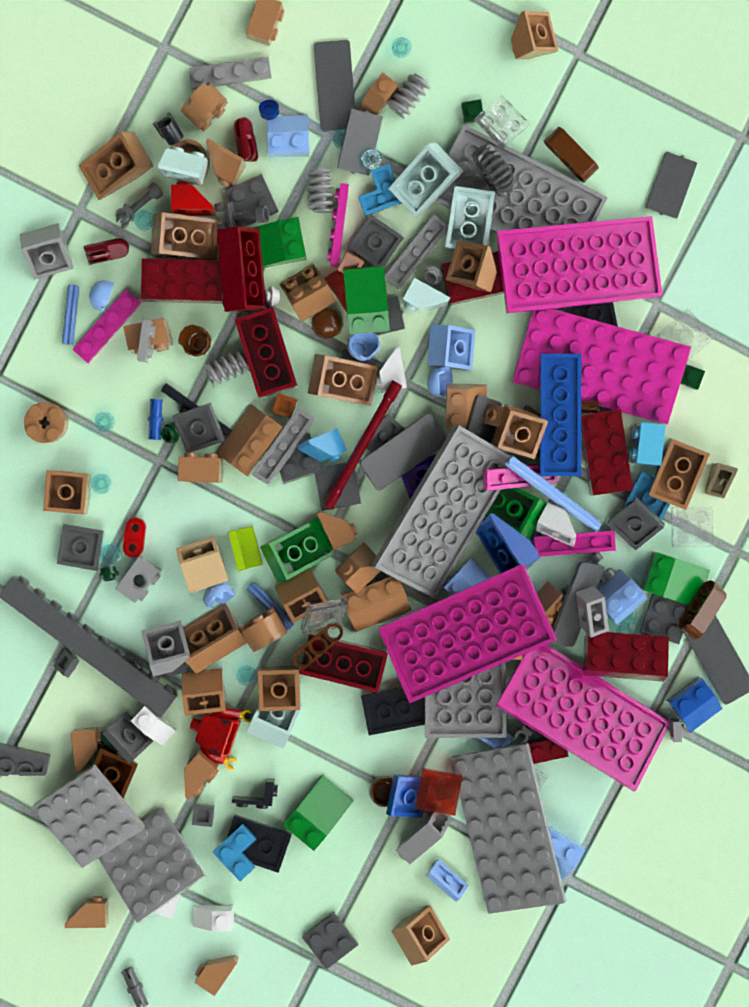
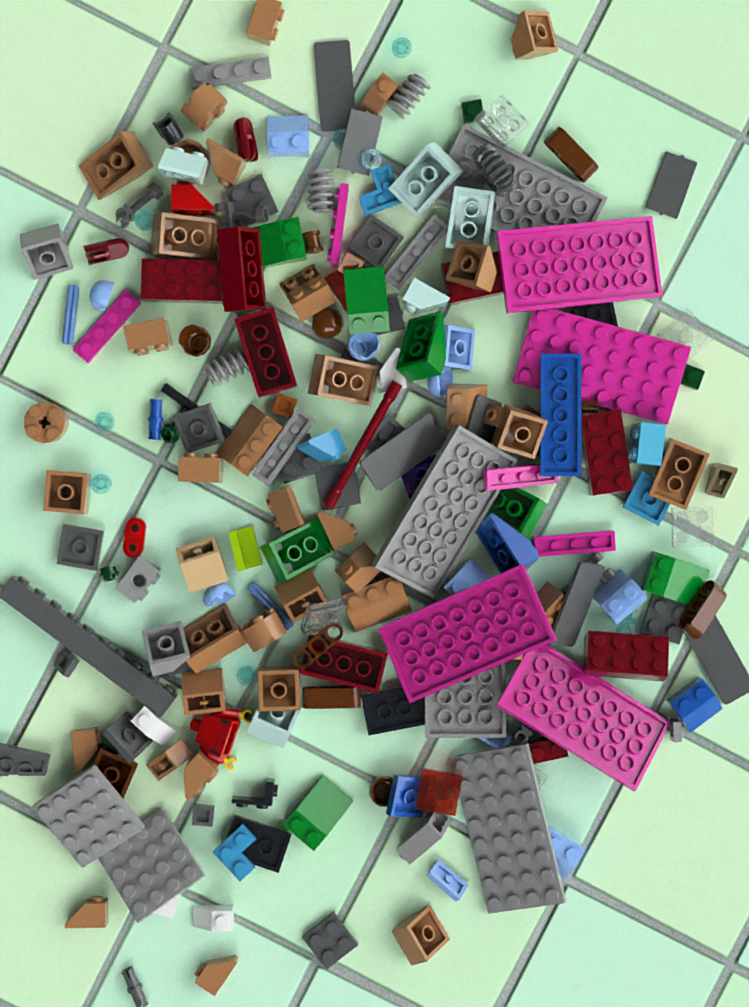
(117, 554): clear light blue plate -> none
(147, 332): light grey plate -> none
(169, 759): none -> medium nougat slope
(269, 109): clear blue tile -> none
(272, 296): white plate -> none
(285, 509): none -> medium nougat slope
(312, 242): none -> reddish brown bush
(331, 697): none -> reddish brown beam
(423, 348): none -> green slope
(432, 279): white plate -> none
(553, 493): light blue axle -> none
(556, 524): white slope -> none
(592, 611): light grey brick -> none
(636, 523): dark grey plate -> none

